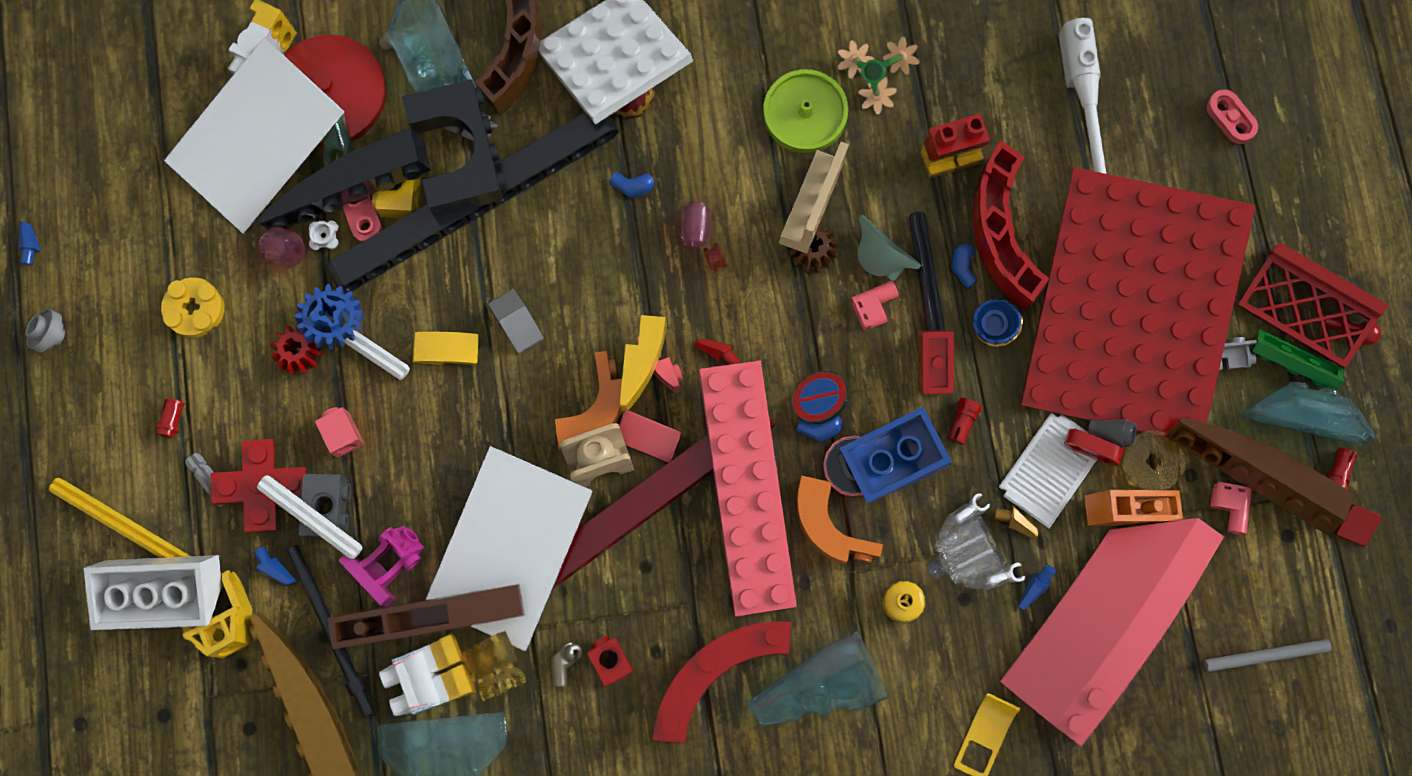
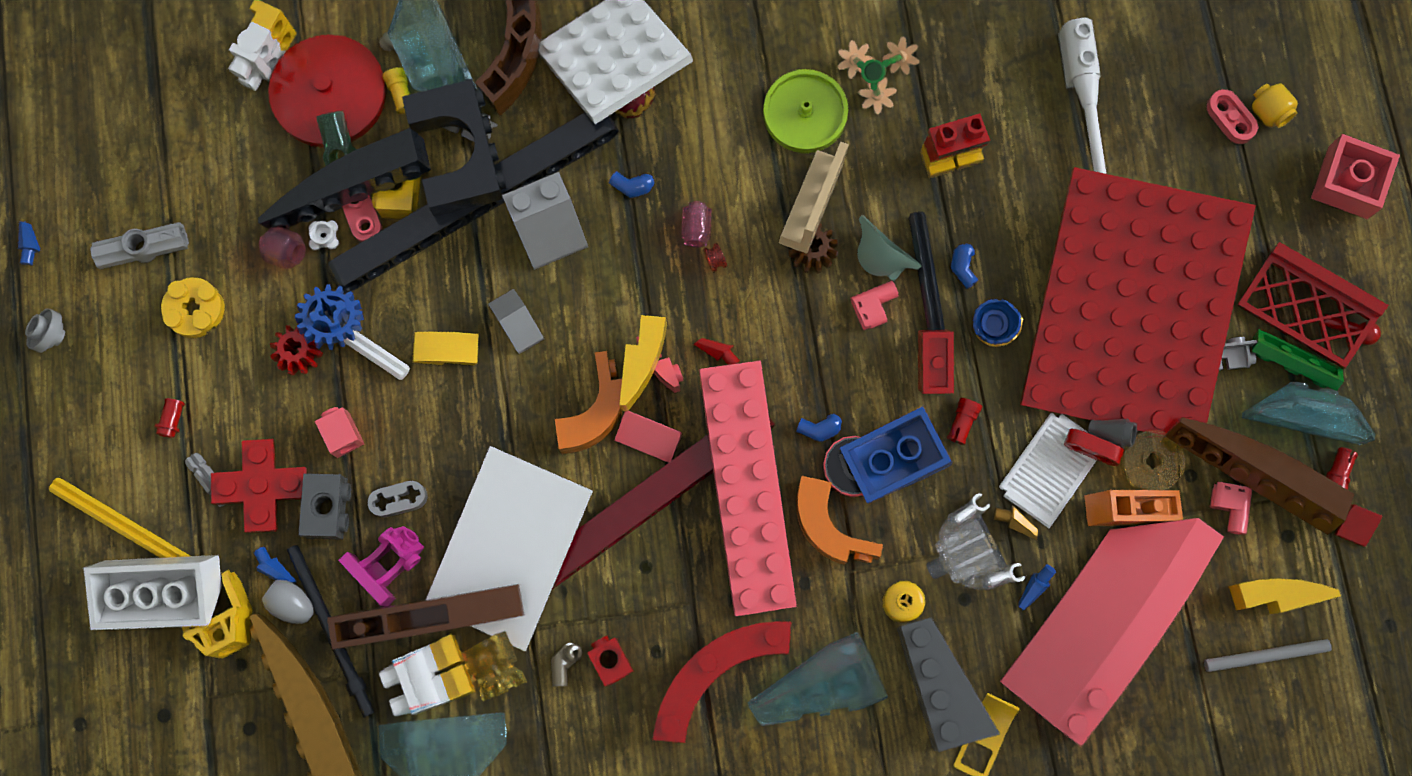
(123, 248): none -> light grey piece
(254, 135): white sticker -> none
(288, 602): none -> light grey animal
(309, 517): white axle -> none
(397, 84): none -> yellow pin
(399, 506): none -> light grey beam
(545, 220): none -> light grey slope
(596, 454): tan piece -> none
(820, 397): piece -> none
(943, 691): none -> dark grey wedge
(995, 232): red brick -> none
(1274, 105): none -> yellow head
(1280, 594): none -> yellow slope
(1355, 176): none -> coral brick

